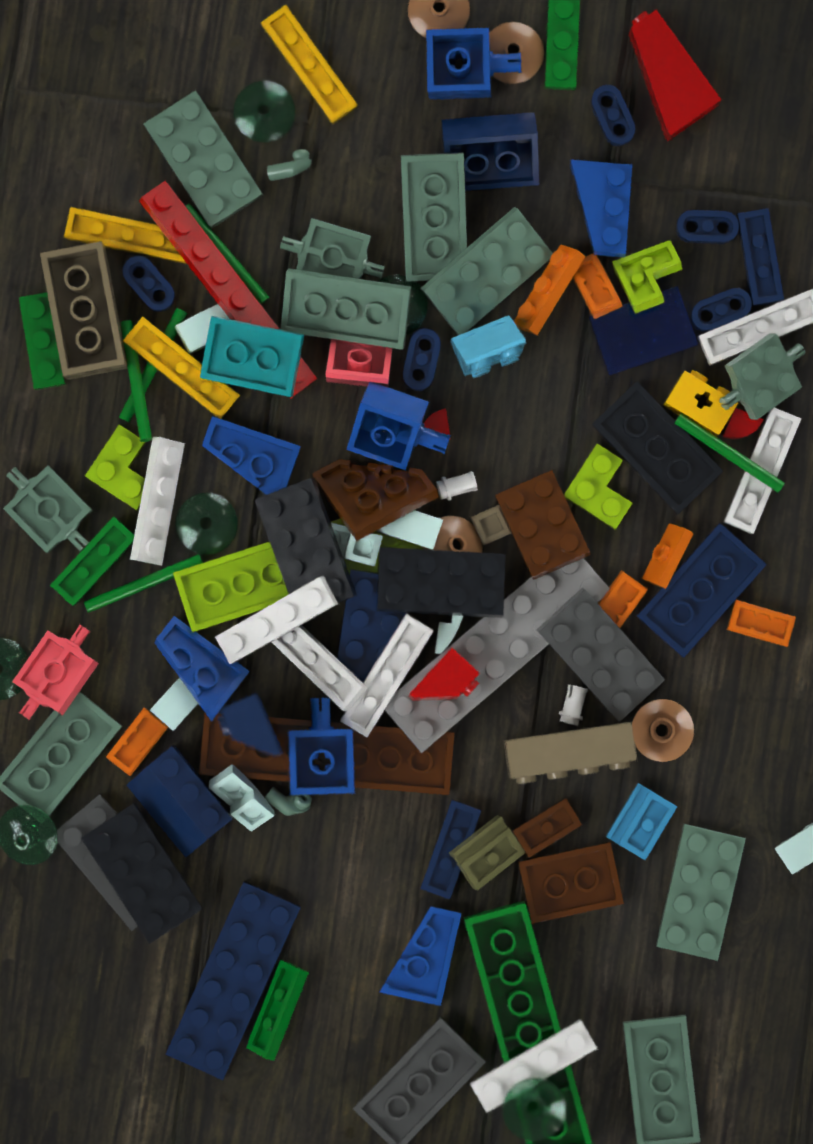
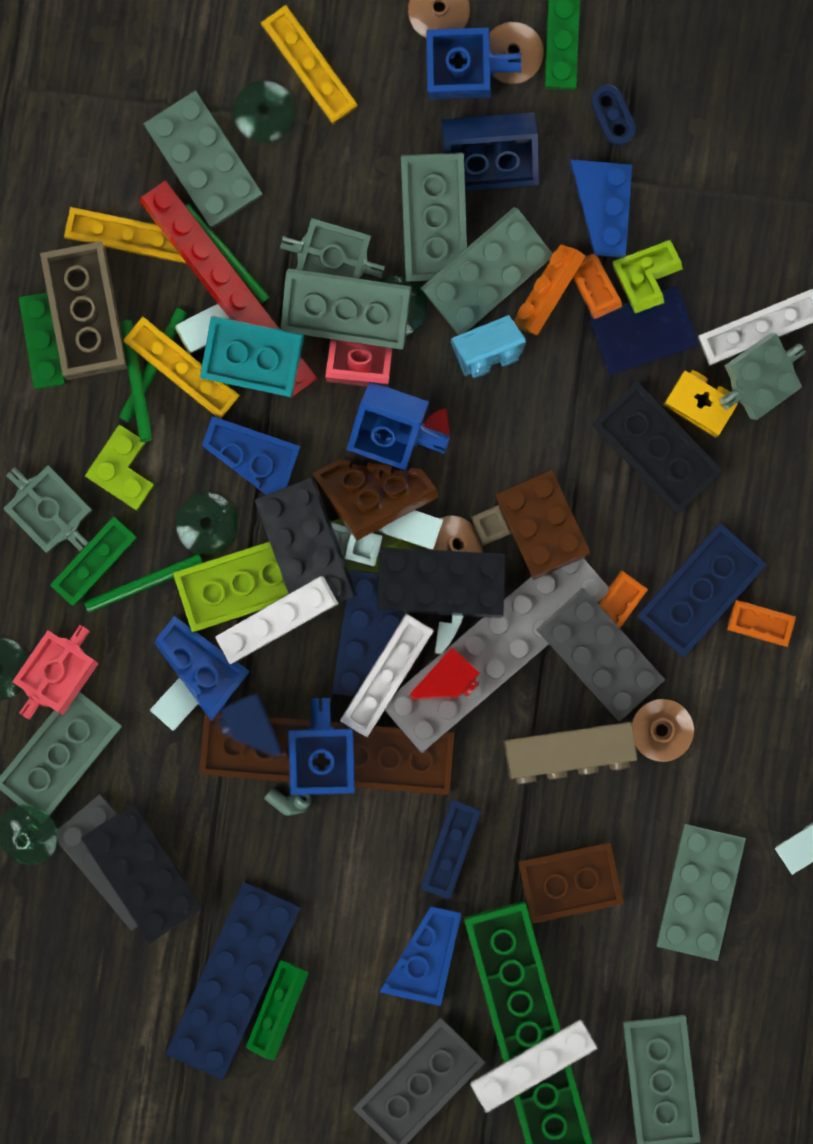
(137, 741): orange plate -> none
(149, 283): dark blue plate -> none
(157, 501): white plate -> none
(179, 801): dark blue slope -> none
(242, 796): light aqua slope -> none
(292, 168): sand green arm -> none
(321, 667): white plate -> none
(421, 360): dark blue plate -> none
(456, 485): white pin -> none
(487, 852): olive plate -> none
(534, 1123): clear green dish -> none
(547, 827): reddish brown plate -> none
(573, 705): white pin -> none
(591, 491): lime plate -> none
(641, 821): dark azure plate -> none
(667, 555): orange plate -> none
(672, 77): red slope -> none
(707, 226): dark blue plate -> none
(720, 310): dark blue plate -> none
(729, 453): green bar -> none
(741, 425): red tile -> none
(760, 257): dark blue plate -> none
(770, 455): white plate -> none

